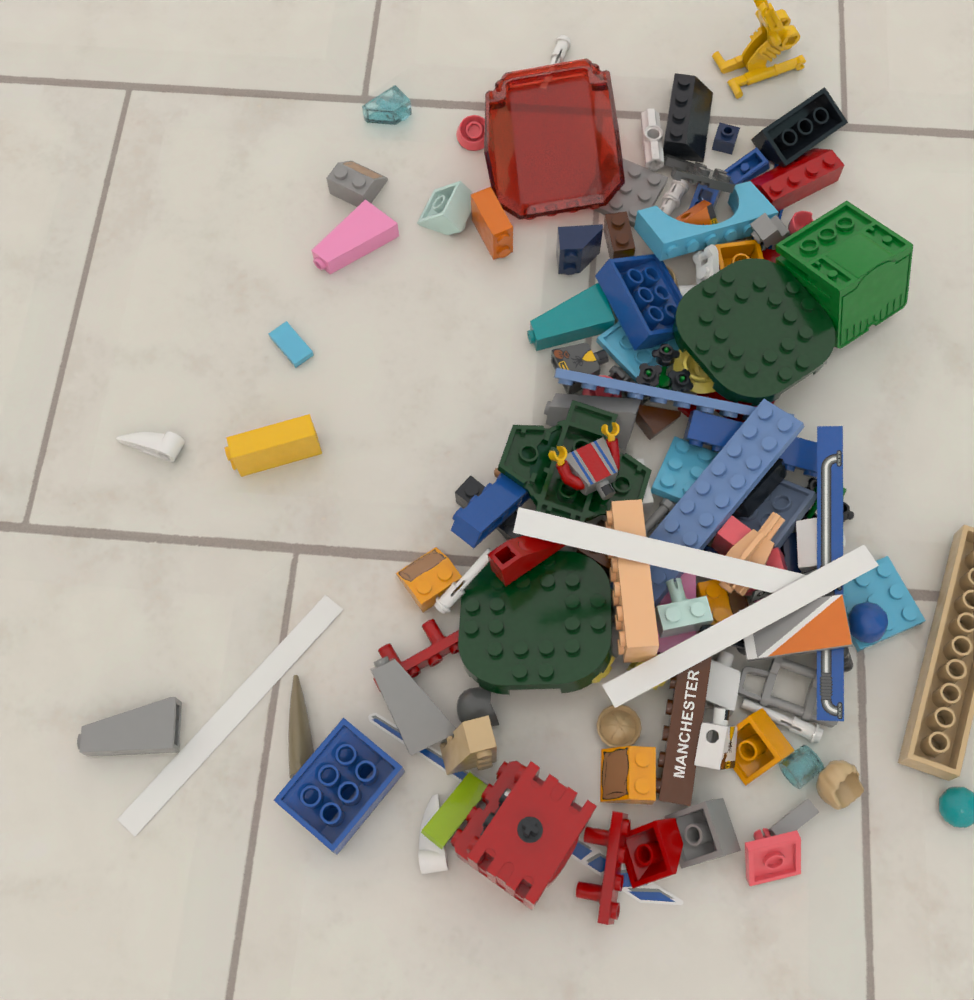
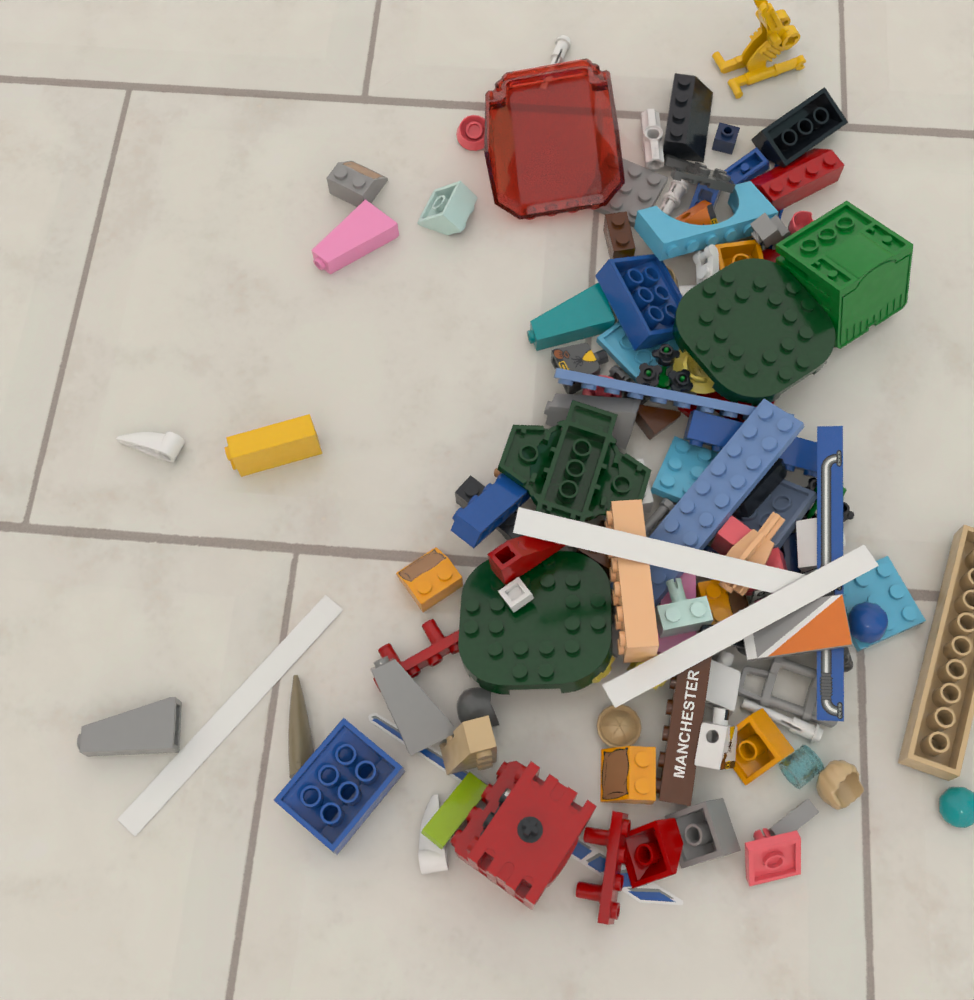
(291, 344): medium azure tile -> none
(388, 107): clear light blue slope -> none
(448, 599): white pin -> none
(492, 223): orange brick -> none
(516, 594): none -> white plate
(577, 247): dark blue slope -> none
(592, 465): torso -> none

